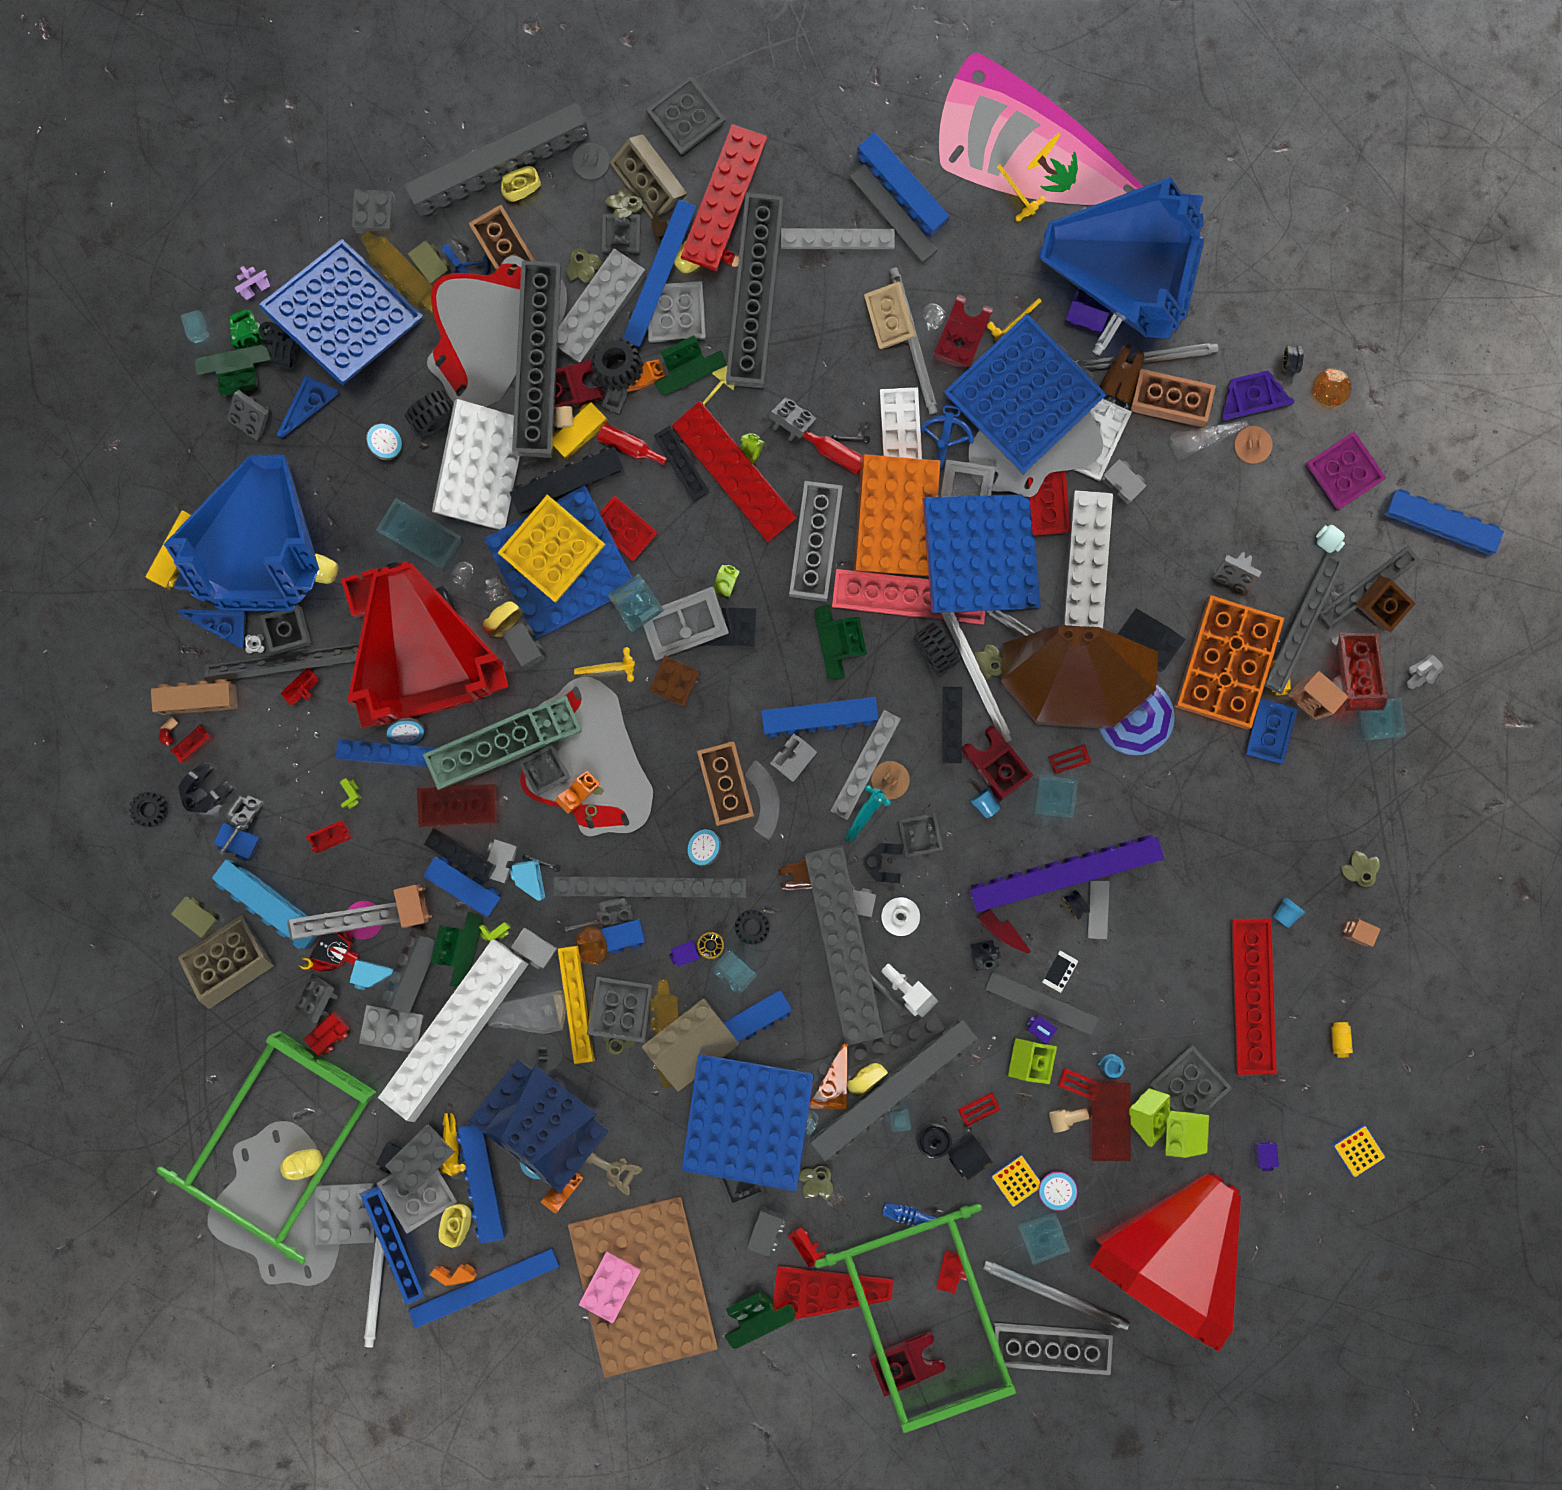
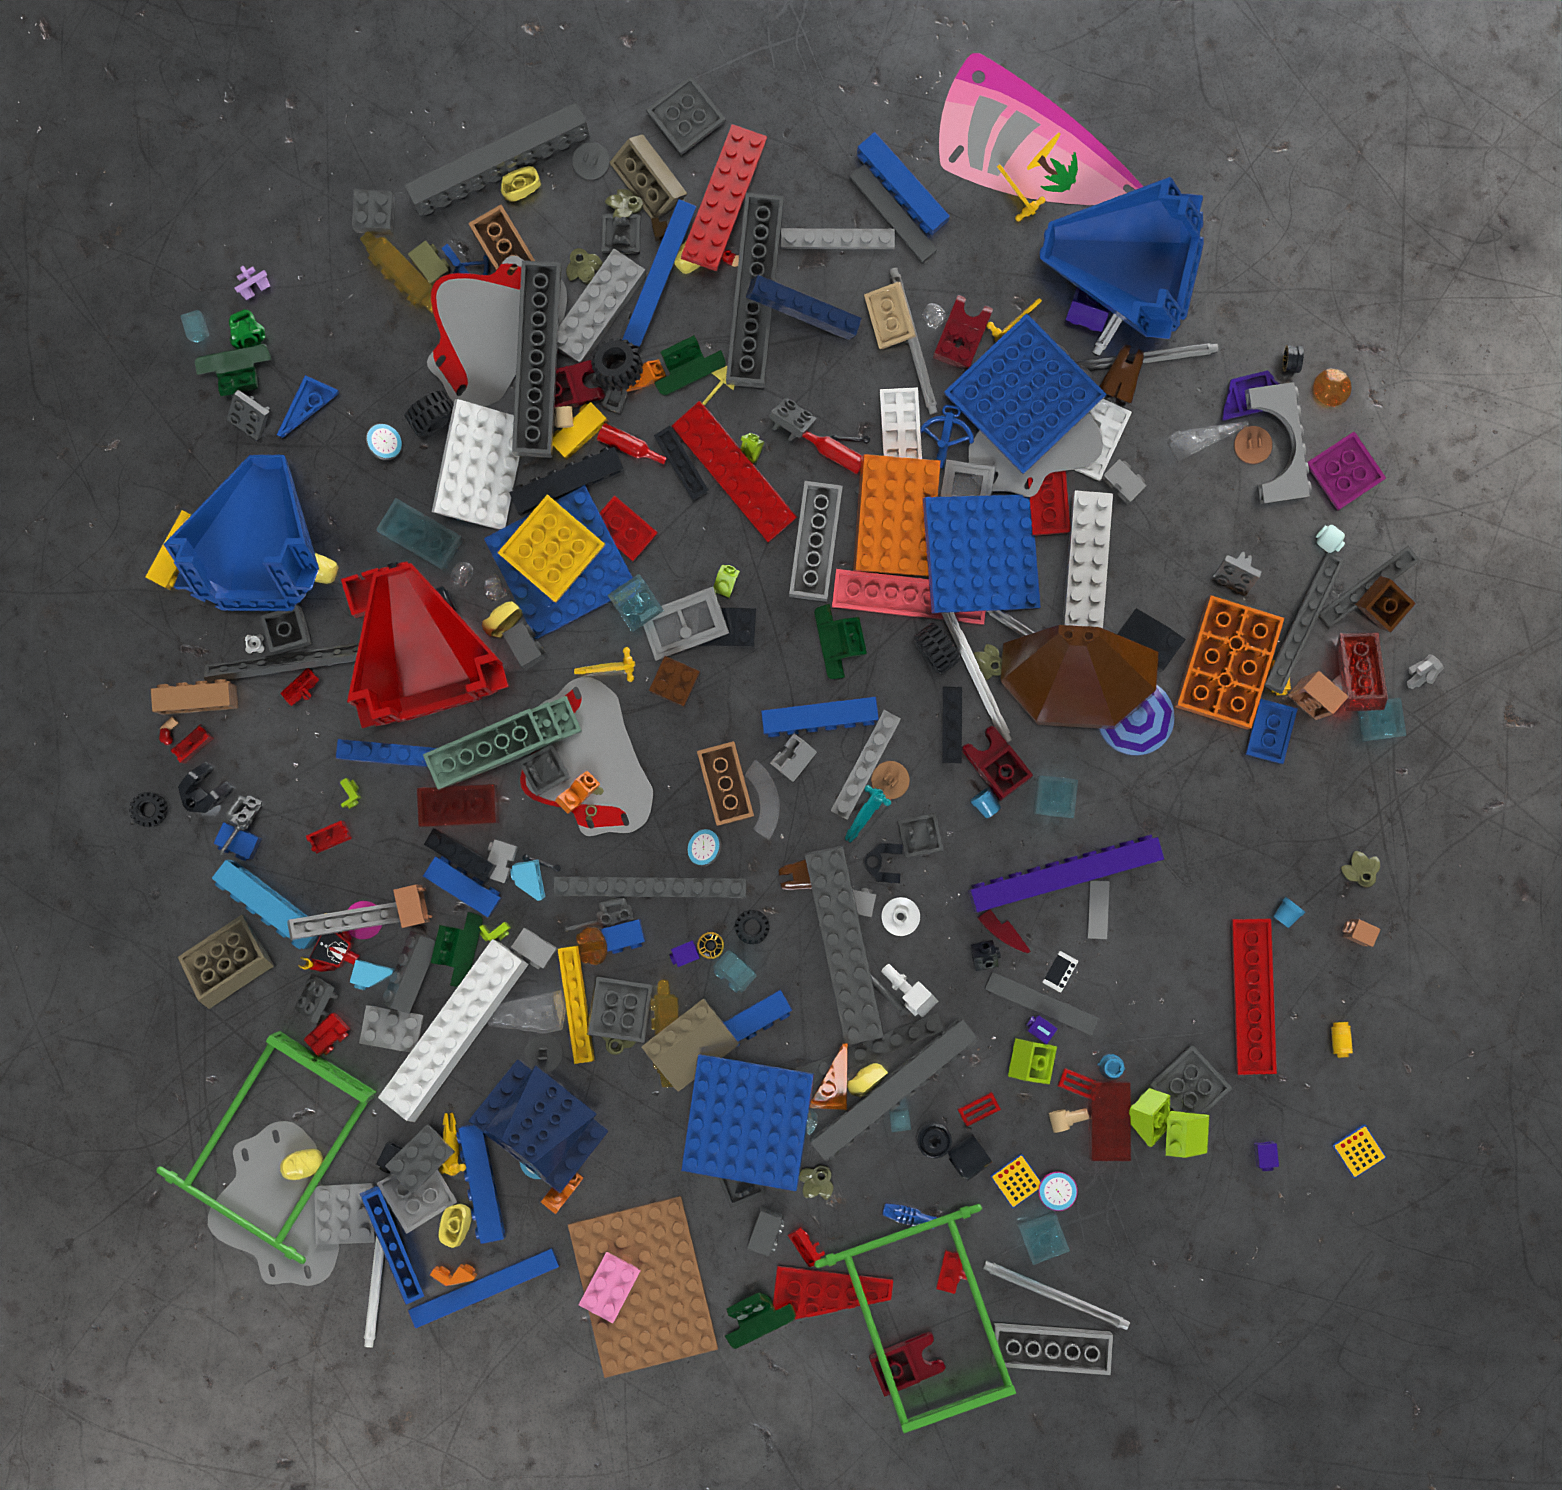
(194, 917): olive brick -> none
(225, 624): blue wing -> none
(283, 346): black piece -> none
(341, 311): plate -> none
(405, 731): piece -> none
(614, 1171): dark tan piece -> none
(678, 313): light grey plate -> none
(803, 307): none -> dark blue brick
(1054, 764): red tile -> none
(1076, 905): black wheel -> none
(1173, 398): nougat brick -> none
(1181, 1258): red piece -> none
(1282, 403): none -> light grey arch
(1444, 522): blue brick -> none

